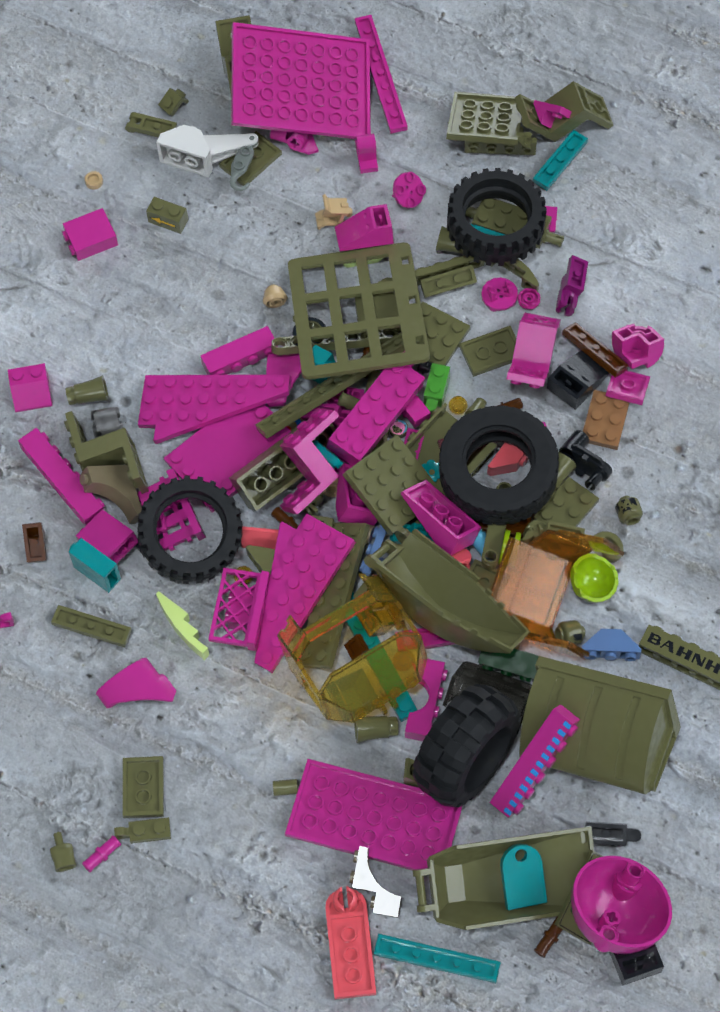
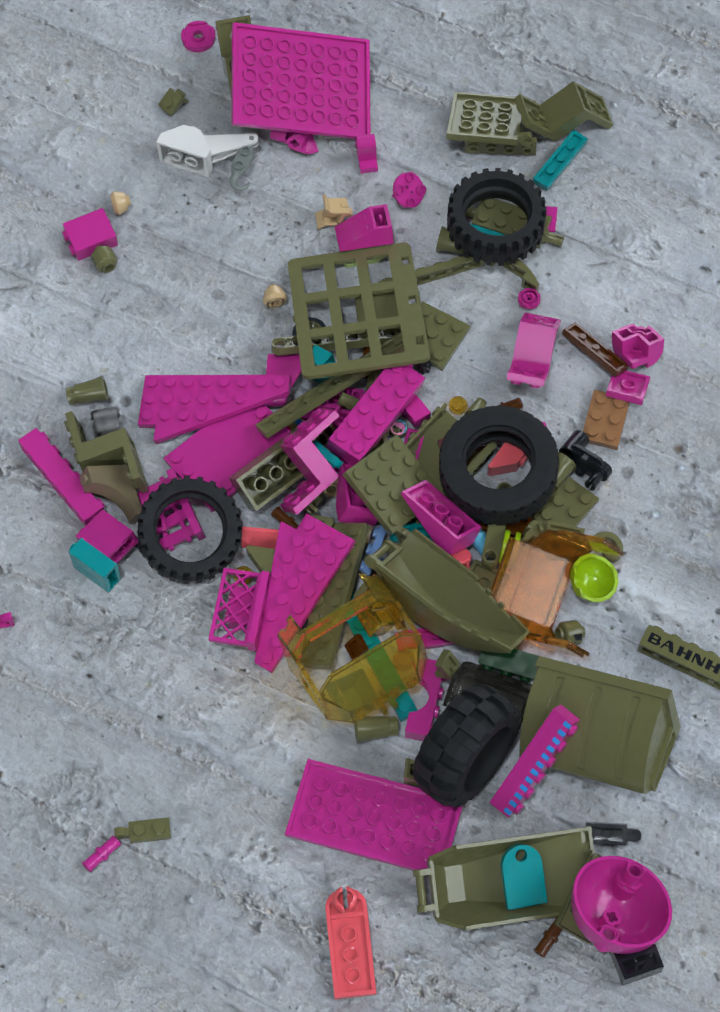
(30, 387): dark pink slope -> none
(34, 542): reddish brown slope -> none
(62, 854): olive piece -> none
(91, 626): olive plate -> none
(93, 180): tan tile -> none
(104, 259): none -> olive head
(120, 202): none -> tan cone
(136, 683): dark pink panel -> none
(143, 787): olive plate -> none
(148, 124): olive plate -> none
(167, 215): olive brick -> none
(179, 621): yellowish green slope -> none
(201, 44): none -> dark pink tile
(238, 353): dark pink brick -> none
(264, 156): olive tile -> none
(285, 787): olive piece -> none
(362, 878): arch -> none
(381, 76): dark pink plate -> none
(431, 464): teal plant -> none
(436, 386): bright green brick -> none
(437, 958): teal tile -> none
(446, 665): none -> olive bracket
(448, 281): olive plate -> none
(489, 350): olive tile -> none
(492, 298): dark pink plate -> none
(548, 112): dark pink slope -> none
(572, 285): magenta plate -> none
(576, 379): black slope -> none
(612, 645): medium blue slope -> none
(628, 510): olive head -> none

